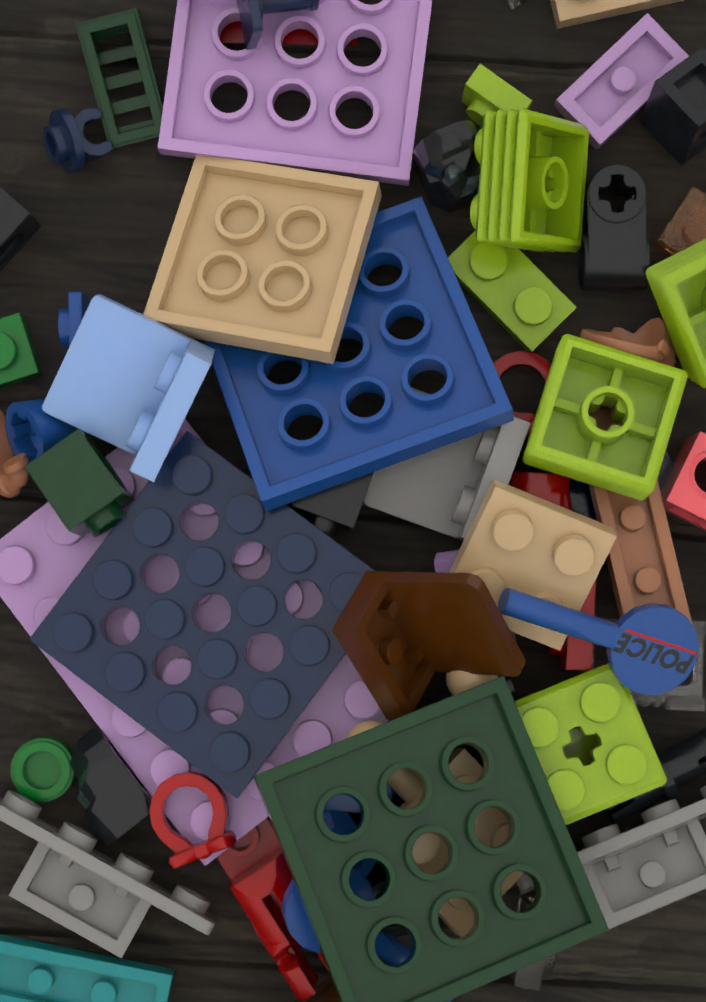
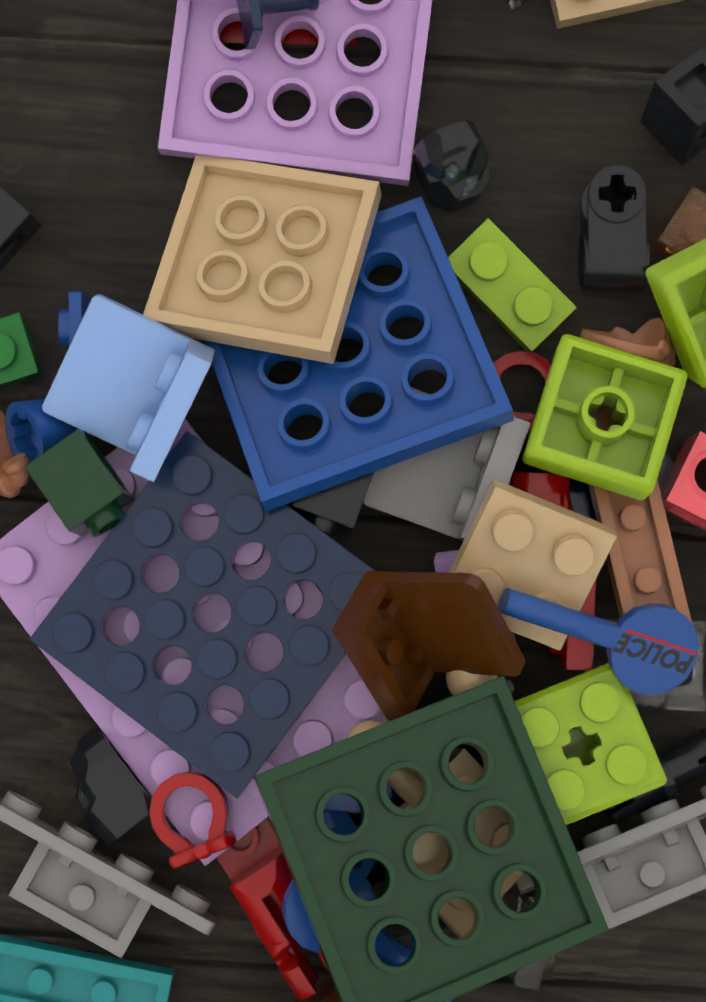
(43, 769): green tile -> none
(66, 140): dark blue plate -> none
(111, 25): dark green slope -> none
(490, 92): lime plate -> none
(530, 181): lime brick -> none
(620, 80): lavender plate -> none

